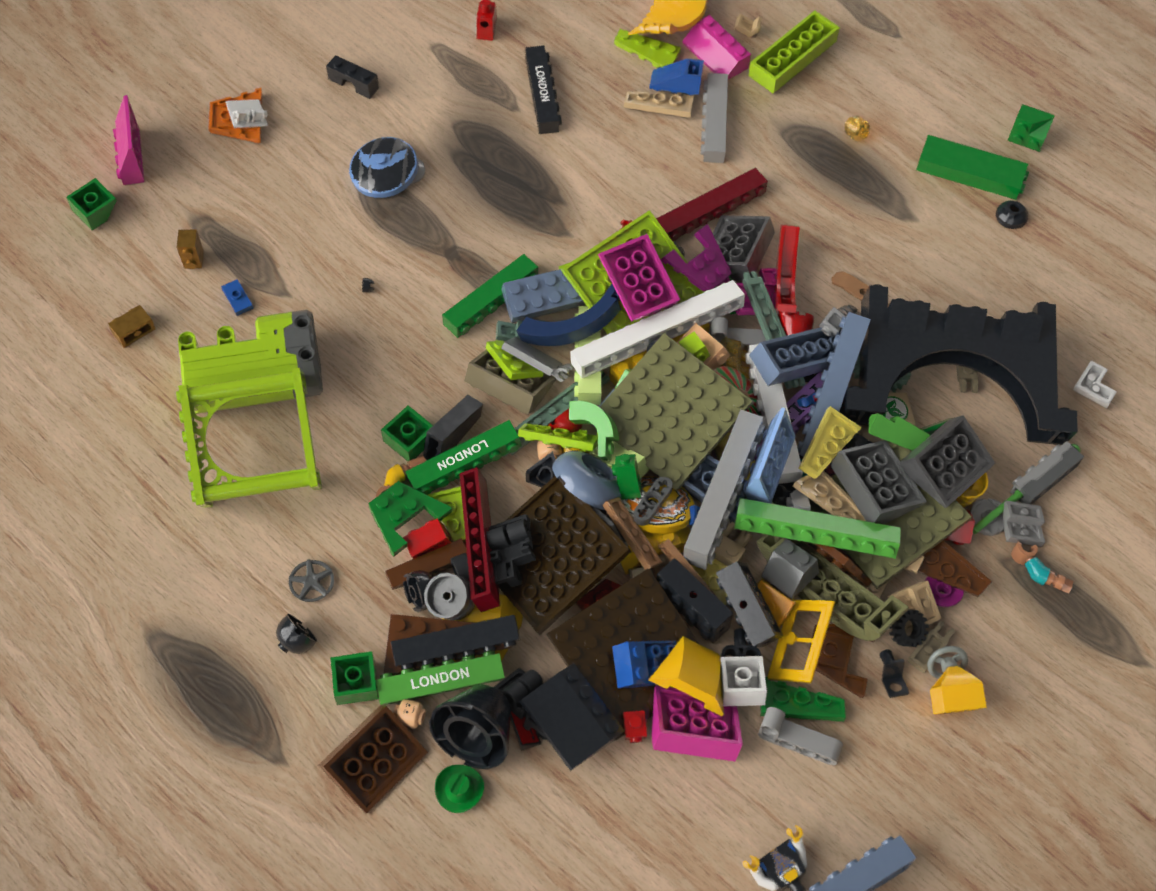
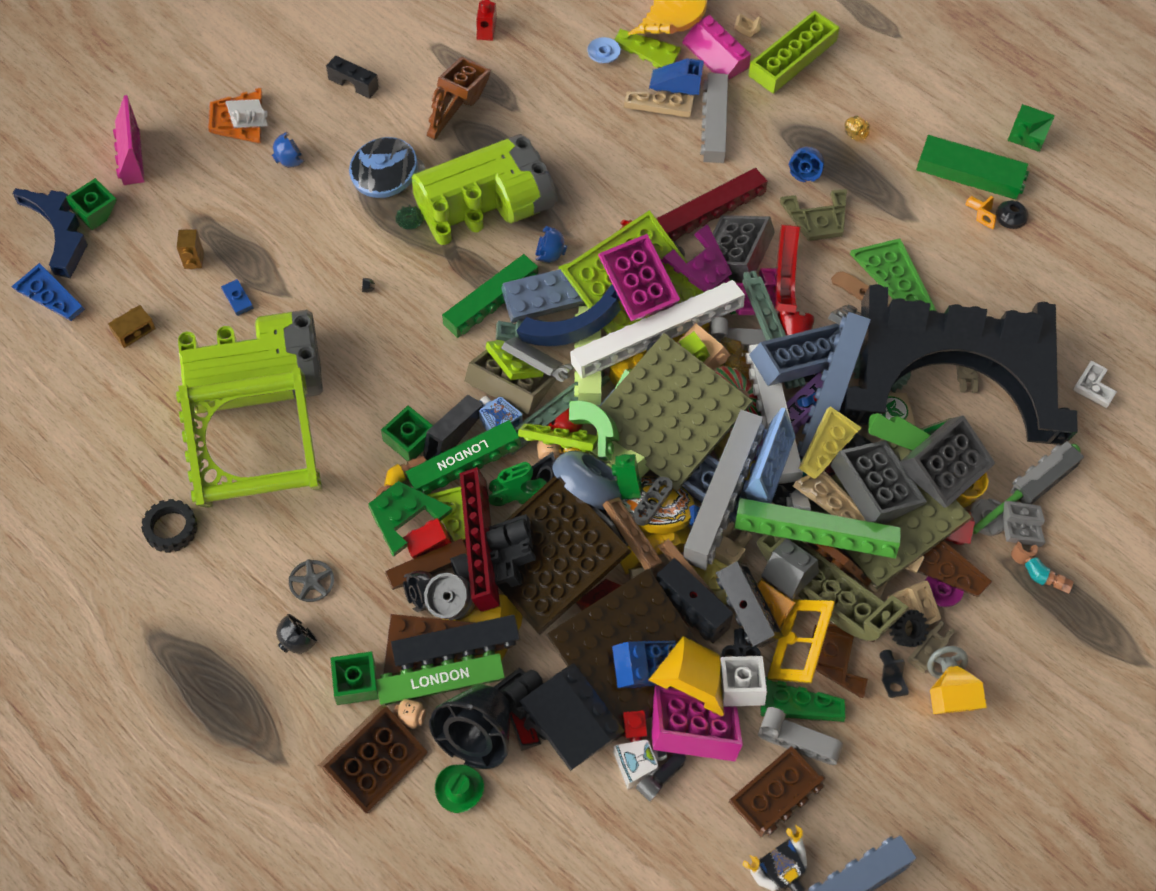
(47, 291): none -> blue wing
(68, 242): none -> dark blue arch
(176, 542): none -> black tyre
(286, 151): none -> blue cylinder
(411, 222): none -> clear green gear
(461, 81): none -> dark orange slope
(497, 176): none -> lime piece
(497, 412): none -> torso
(514, 485): none -> green piece
(542, 89): black brick -> none
(551, 245): none -> blue cylinder
(603, 50): none -> light blue dish
(637, 761): none -> white torso
(650, 786): none -> piece
(777, 792): none -> reddish brown bracket
(806, 164): none -> blue cylinder
(819, 221): none -> olive wing
(831, 322): light grey bracket -> none
(892, 268): none -> bright green wing
(983, 209): none -> light orange bracket

